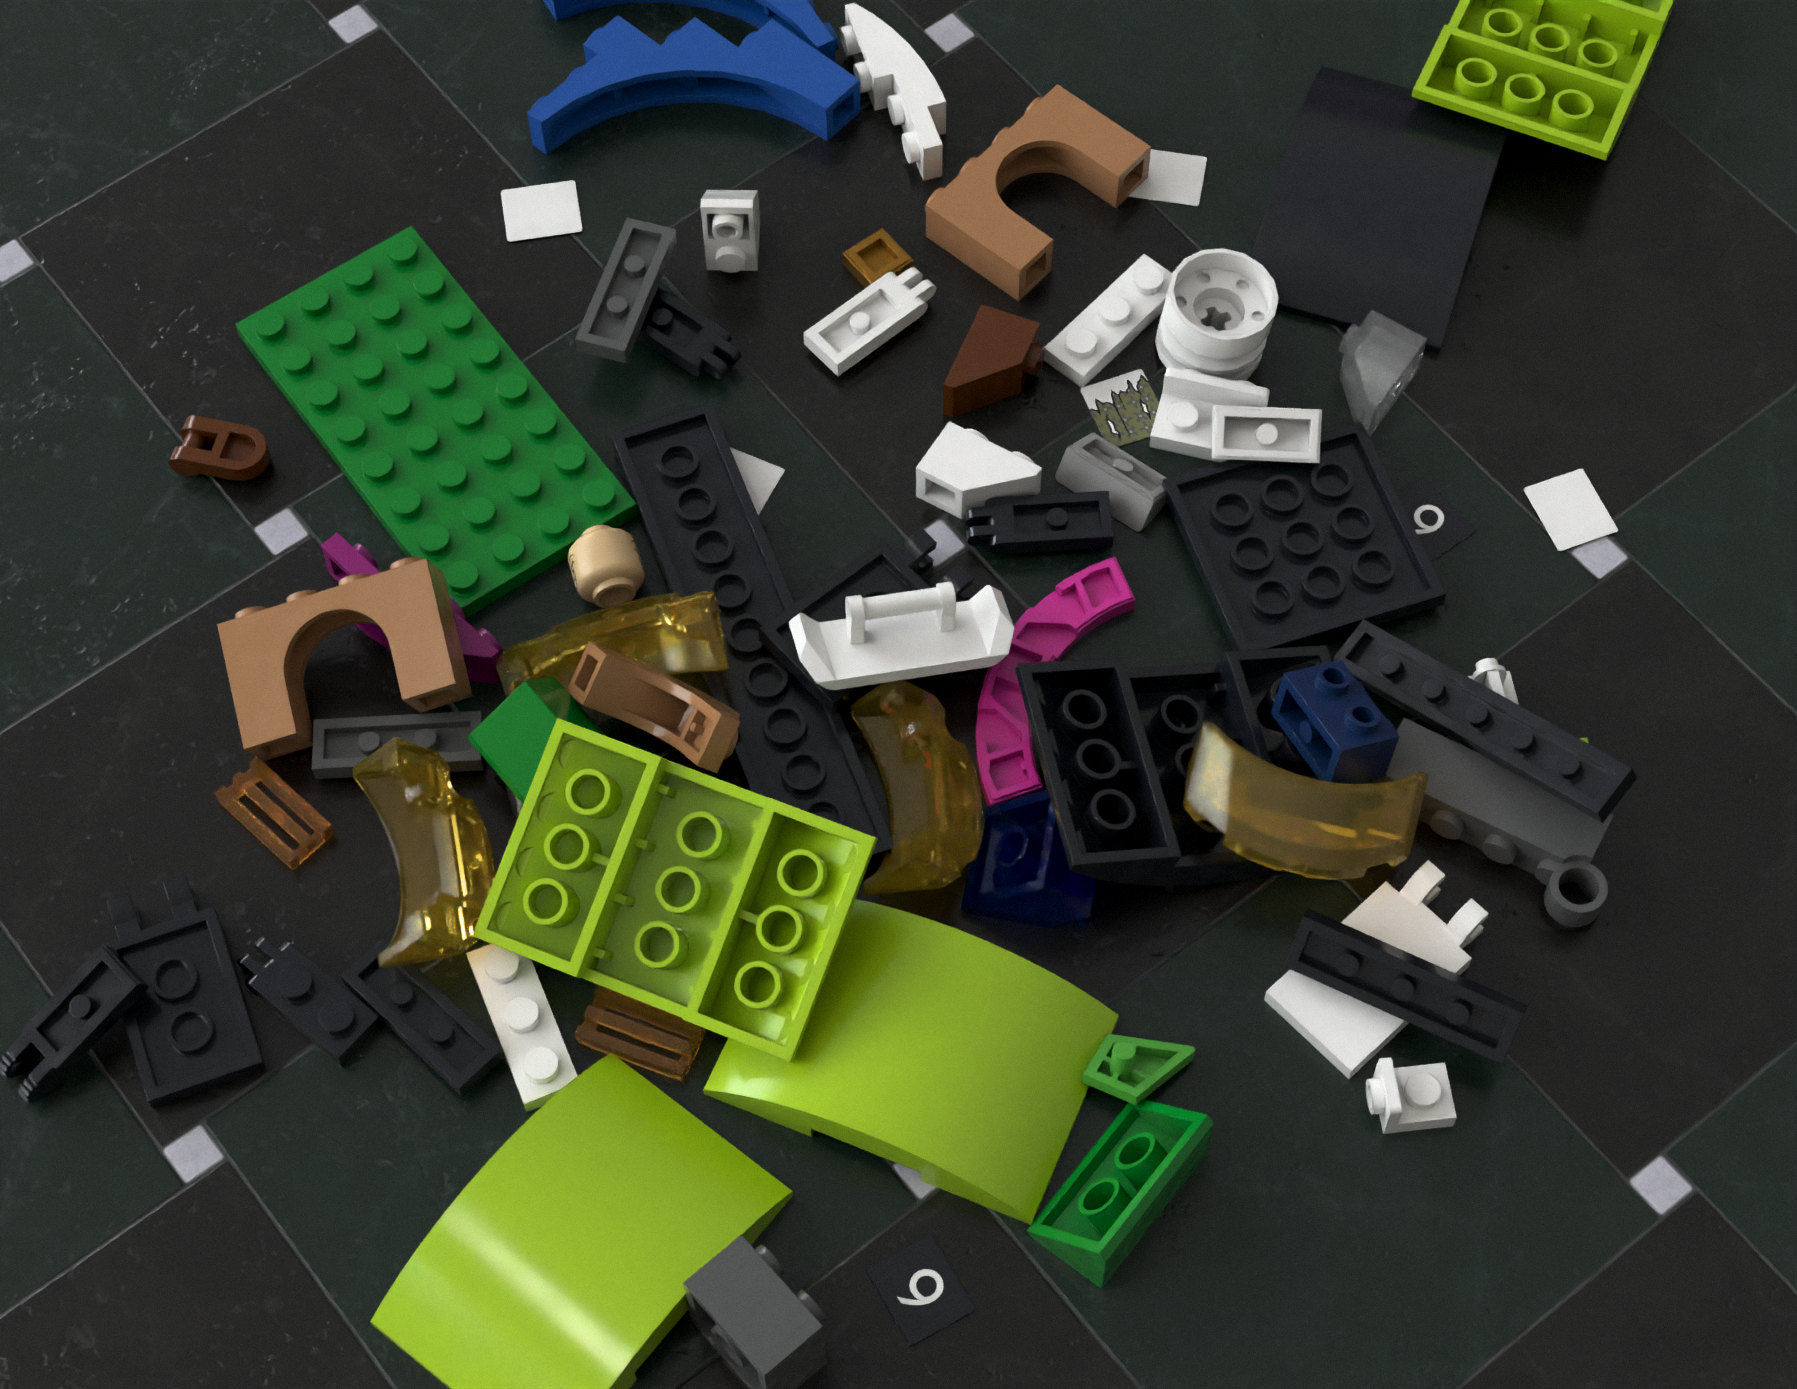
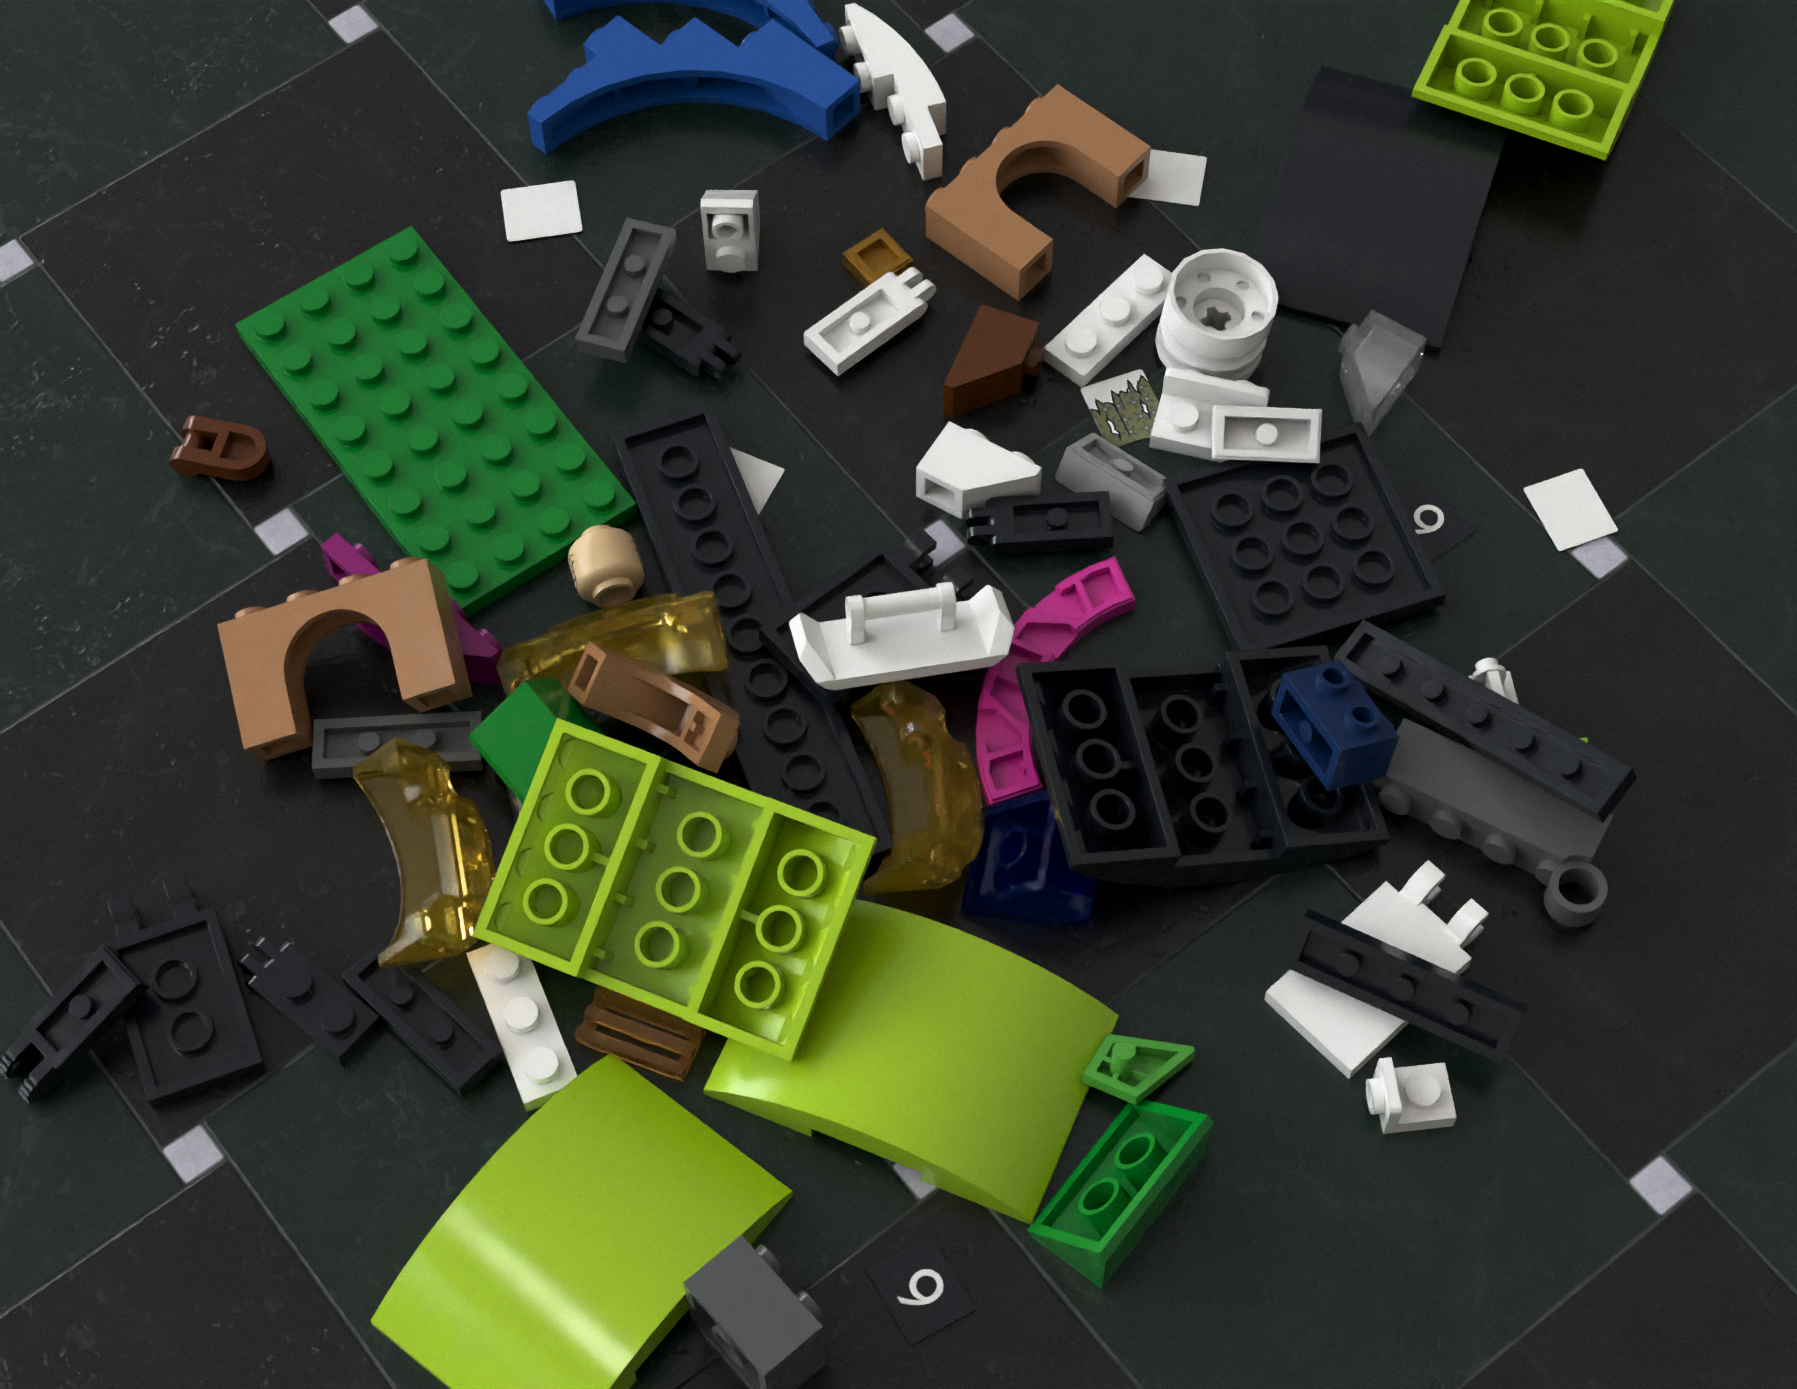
(246, 785): clear orange tile -> none
(1298, 820): clear yellow windscreen -> none

